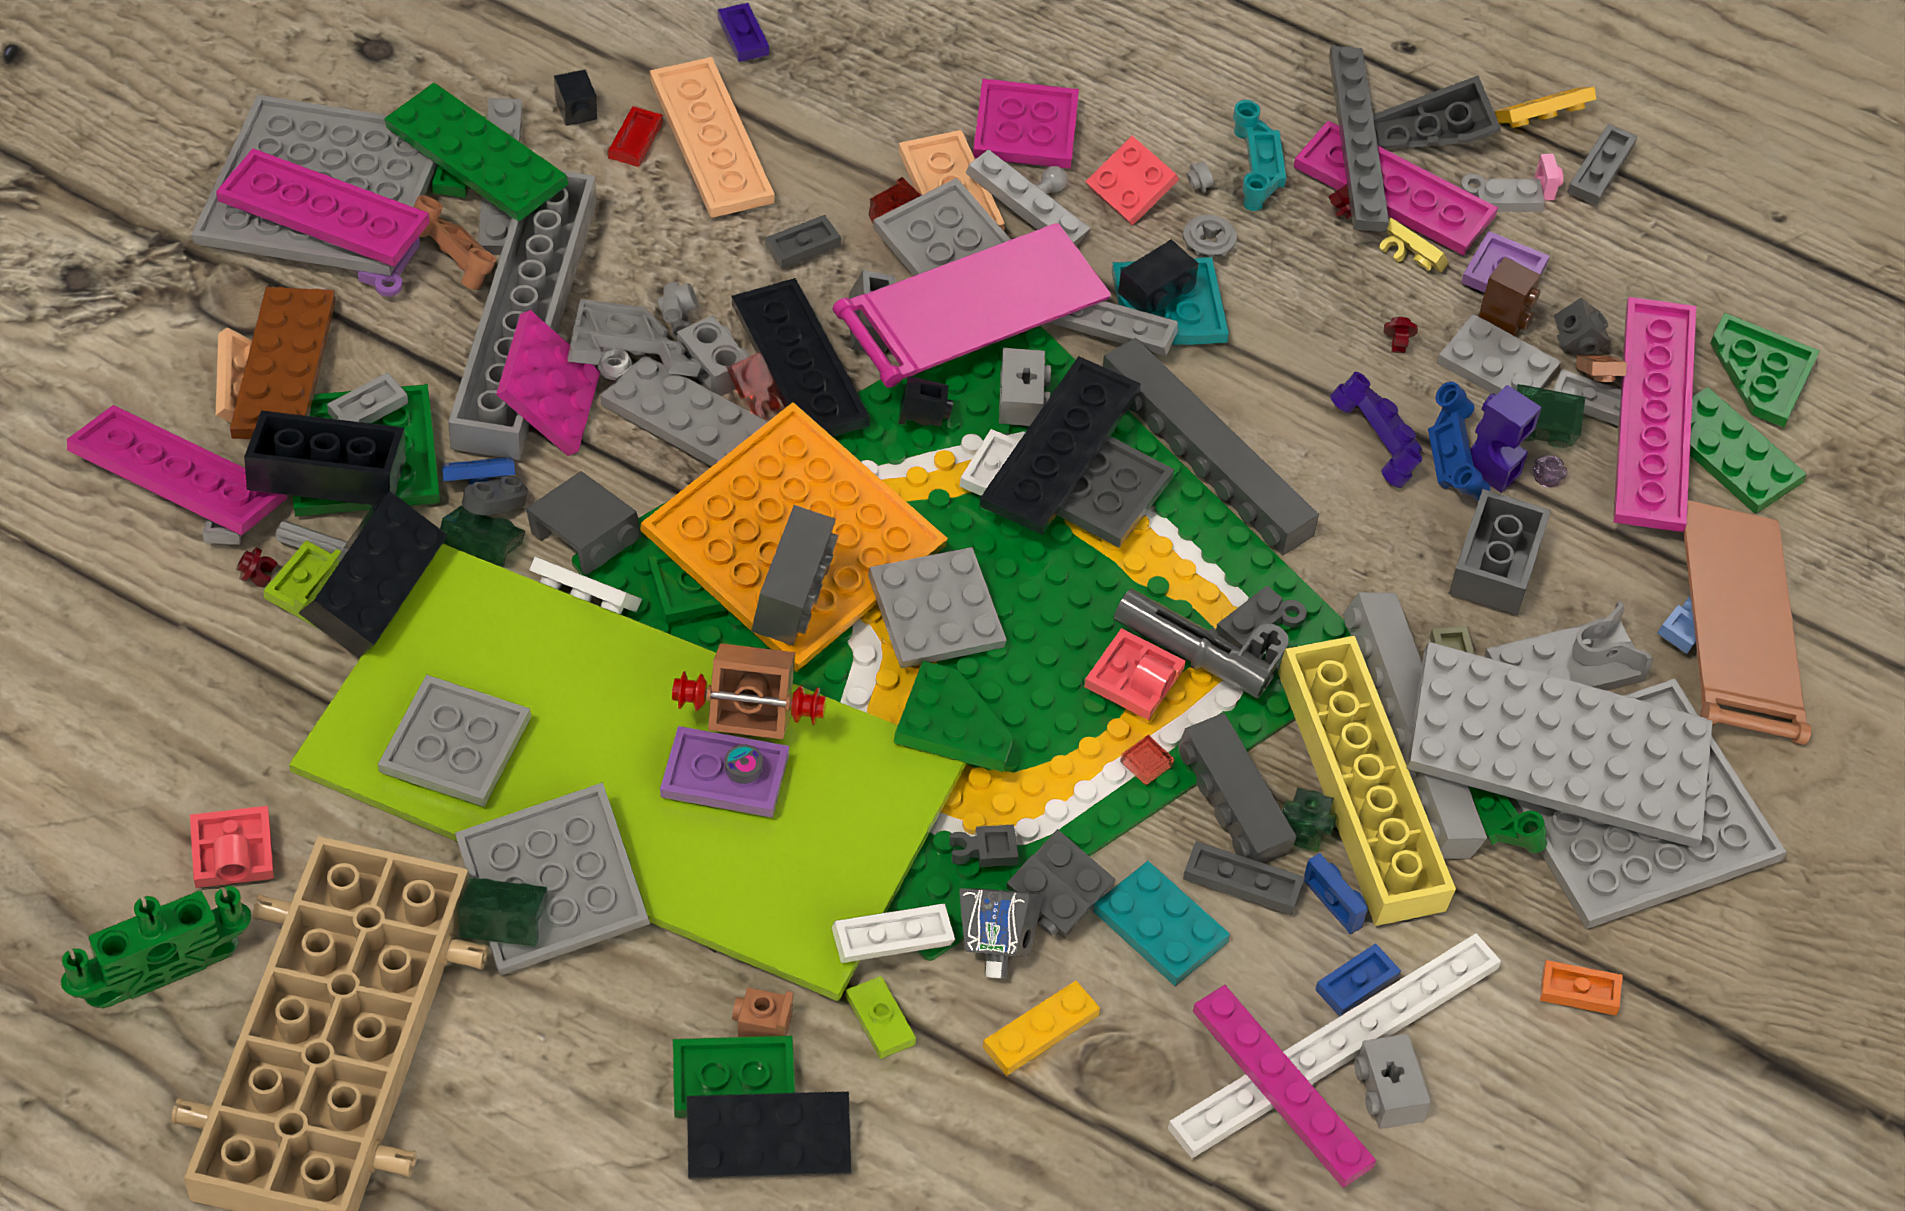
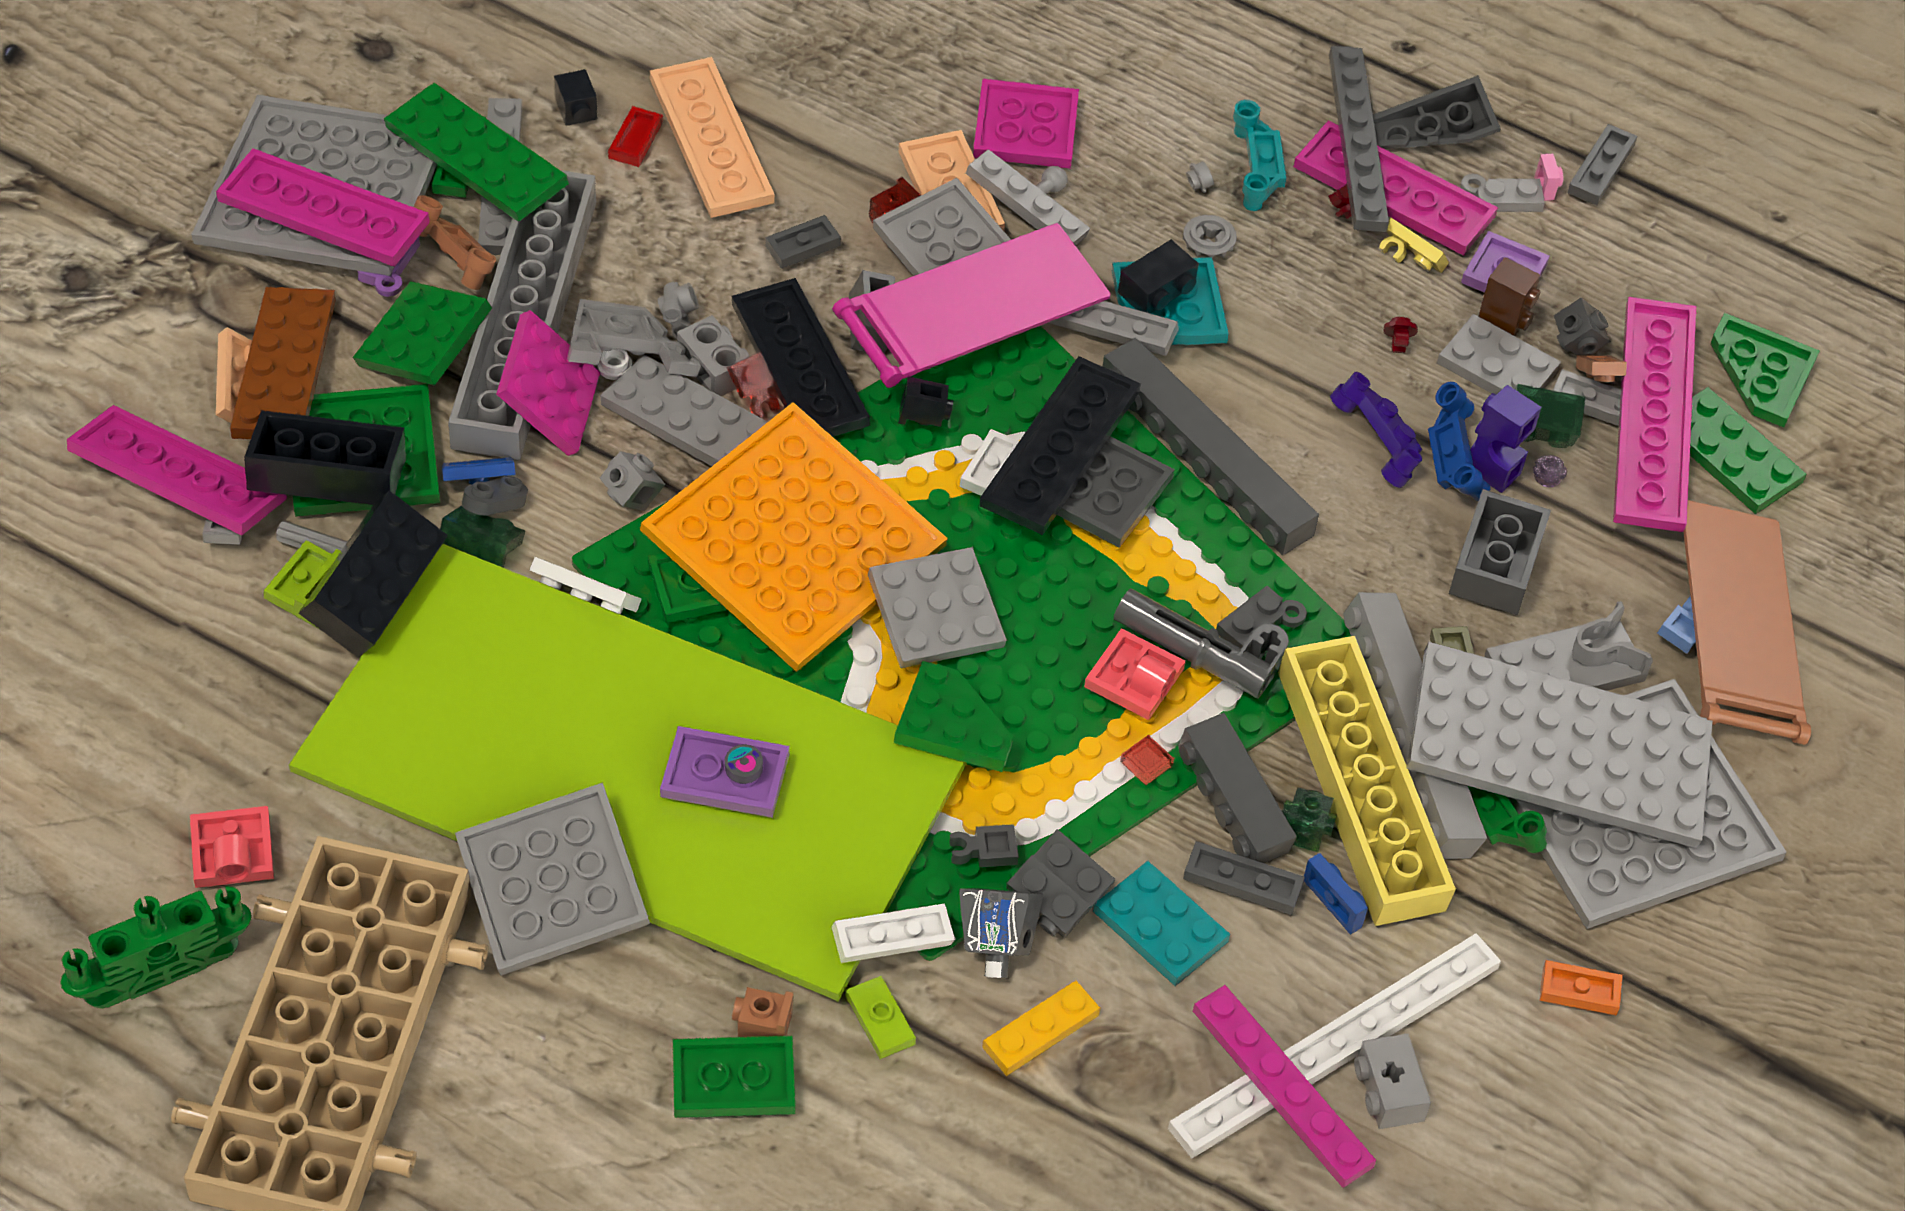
(250, 566): dark red plate -> none
(369, 401): light grey hinge -> none
(422, 333): none -> green plate
(454, 740): light grey plate -> none
(501, 911): clear green bracket -> none
(585, 519): dark grey panel -> none
(632, 480): none -> light grey brick
(743, 32): dark purple plate -> none
(750, 692): nougat brick -> none
(768, 1135): black plate -> none
(795, 576): dark grey brick -> none
(1022, 385): light grey brick -> none
(1132, 180): coral plate -> none
(1358, 980): blue plate -> none
(1546, 106): yellow plate -> none

